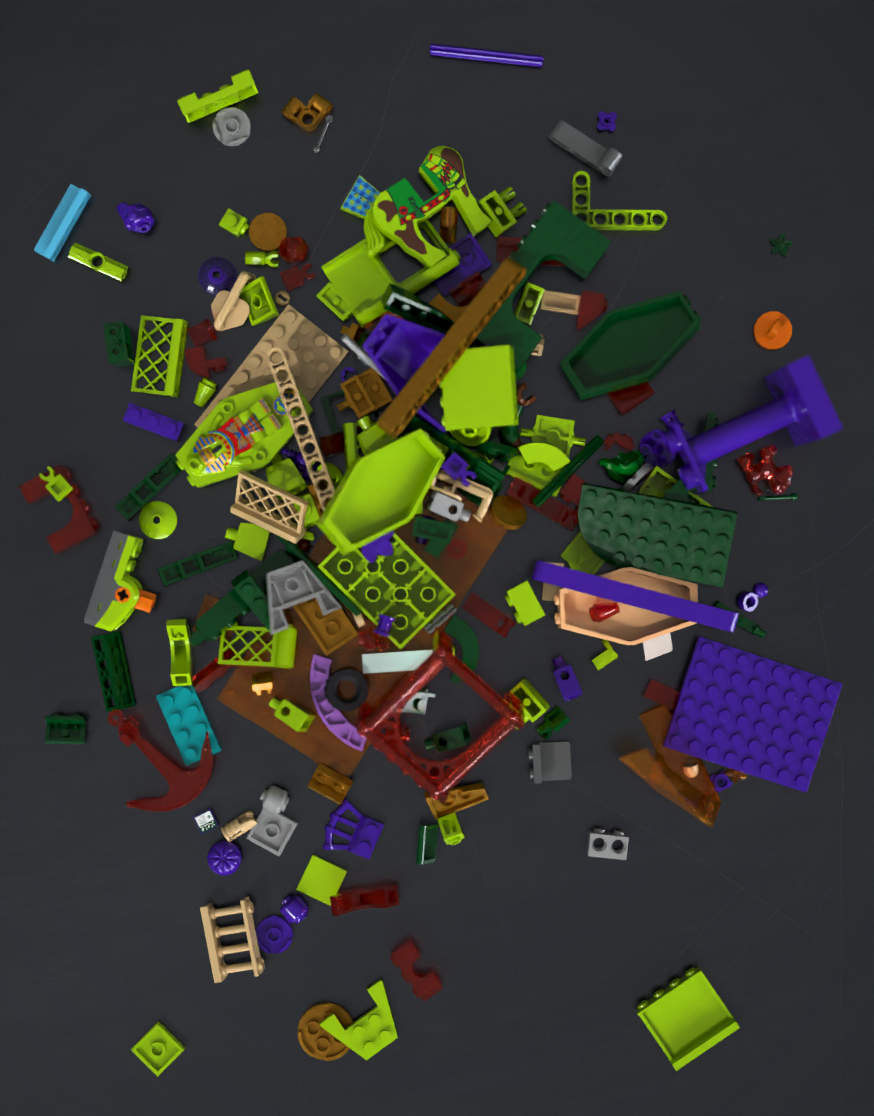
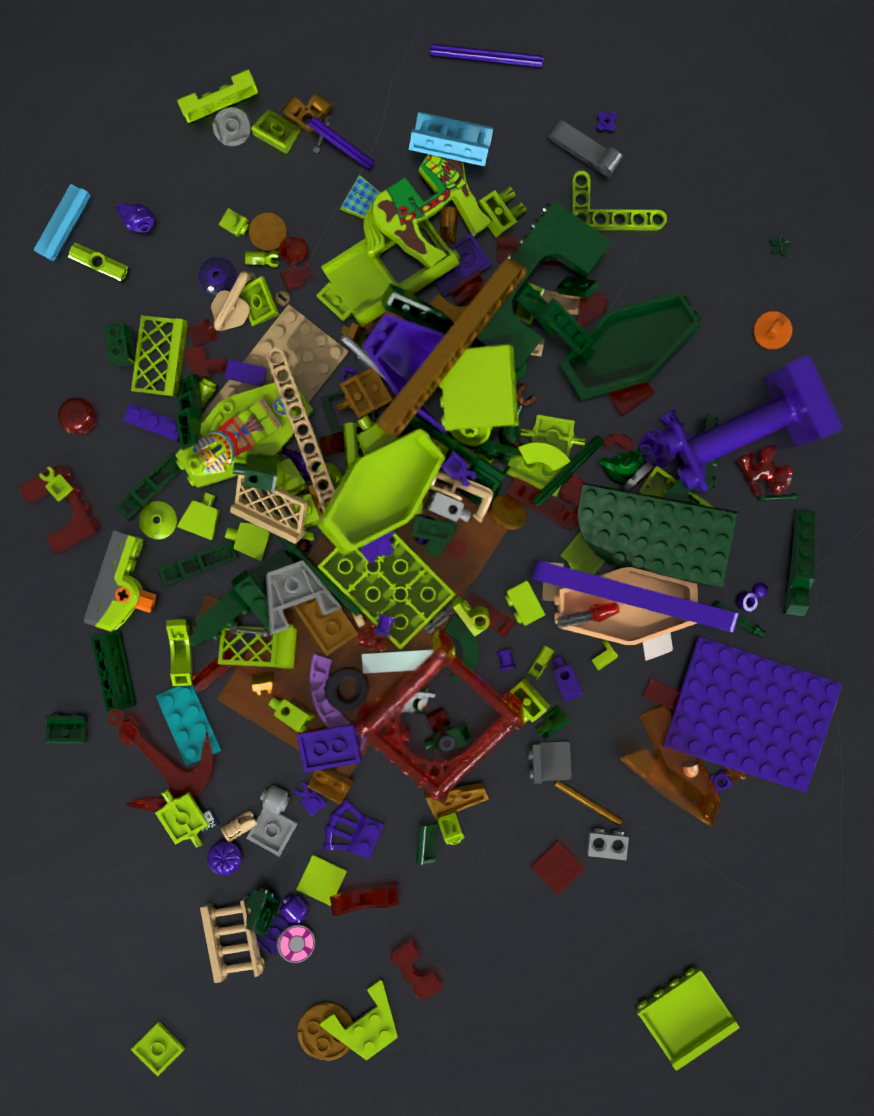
(77, 416): none -> clear red cylinder
(182, 818): none -> lime plate
(189, 417): none -> dark green slope
(201, 517): none -> lime torso
(234, 629): none -> dark grey hinge
(245, 373): none -> dark purple tile
(258, 471): none -> dark green torso
(263, 911): none -> dark green plate
(276, 131): none -> lime slope
(295, 943): none -> tile
(312, 800): none -> dark purple plate
(329, 747): none -> dark purple plate
(341, 143): none -> dark purple axle
(438, 721): none -> clear red piece
(451, 138): none -> medium azure fence
(469, 616): none -> lime plate
(506, 659): none -> dark purple bush
(542, 658): none -> lime bar
(554, 318): none -> dark green fence
(558, 868): none -> clear red plate
(574, 619): none -> dark grey axle
(577, 287): none -> dark green plate
(588, 802): none -> pearl gold bar
(802, 563): none -> dark green arch

